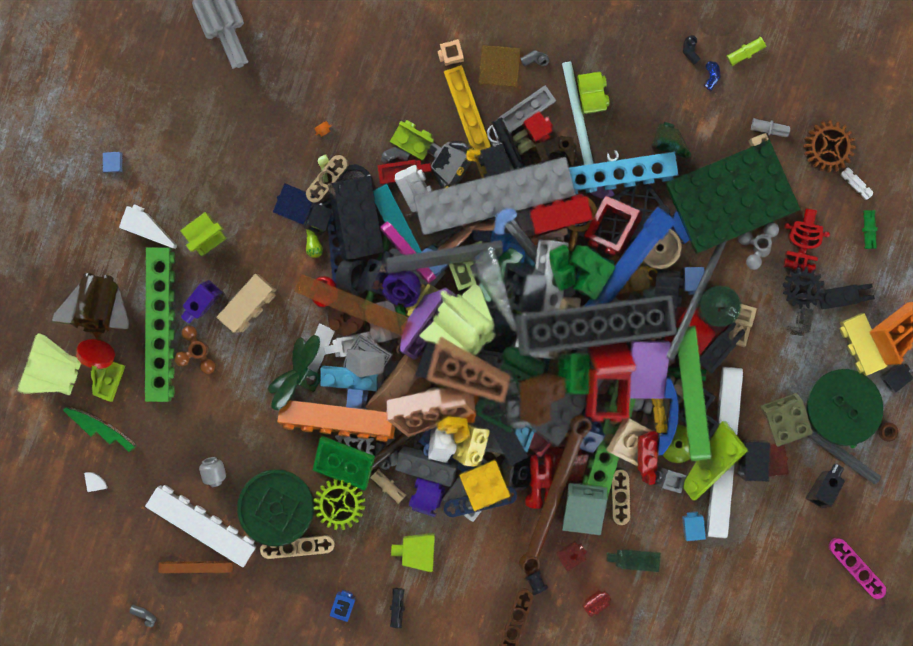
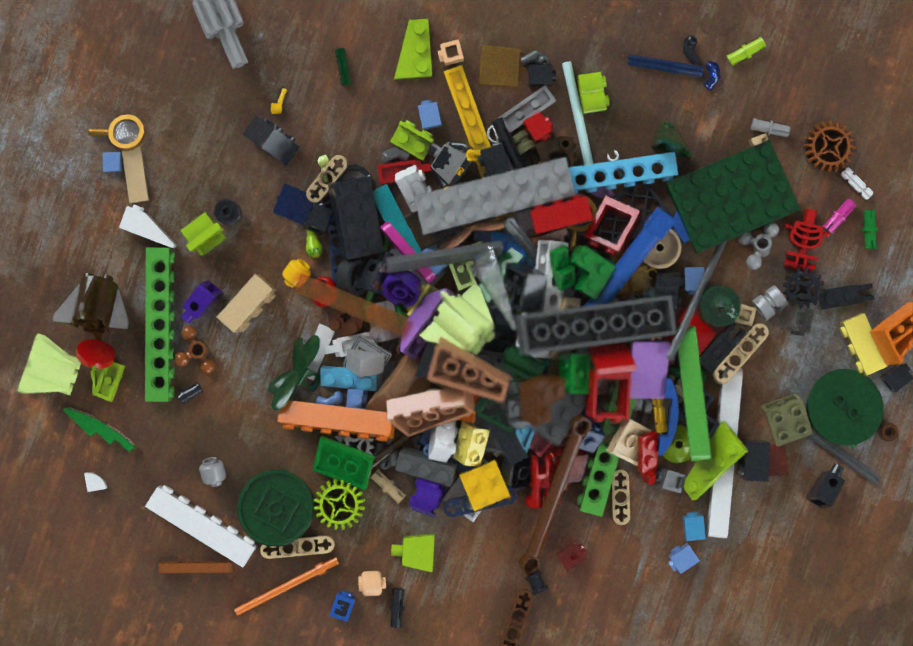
(124, 132): none -> piece
(135, 175): none -> tan tile
(141, 612): dark grey arm -> none
(190, 392): none -> black pin
(227, 212): none -> black wheel
(271, 139): none -> black brick
(276, 108): none -> yellow hand
(294, 270): none -> yellow head
(320, 569): none -> orange bar
(322, 129): orange plate -> none
(334, 400): none -> medium blue arm
(343, 66): none -> dark green axle
(371, 583): none -> light nougat head
(415, 52): none -> lime wing
(429, 115): none -> medium blue brick
(454, 425): yellow bracket -> none
(503, 218): medium blue arm -> none
(541, 75): none -> black brick
(585, 509): sand green panel -> none
(597, 603): clear red brick -> none
(635, 559): clear green hinge -> none
(664, 65): none -> dark blue axle
(682, 558): none -> medium blue brick
(740, 353): none -> tan beam
(770, 302): none -> light grey wheel
(839, 215): none -> dark pink axle
(857, 568): dark pink beam -> none

